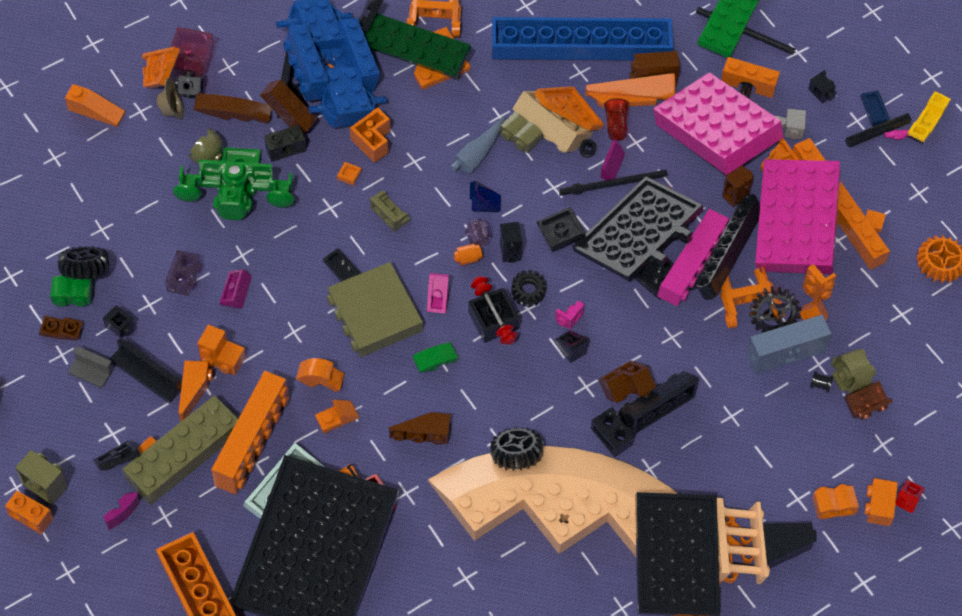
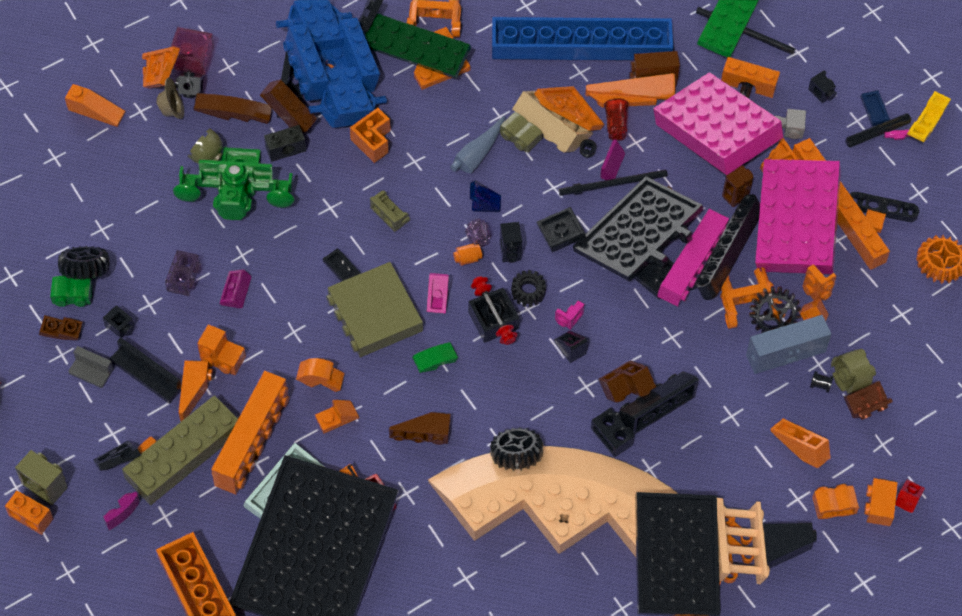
(349, 173): orange tile -> none
(803, 443): none -> orange slope
(883, 203): none -> black beam

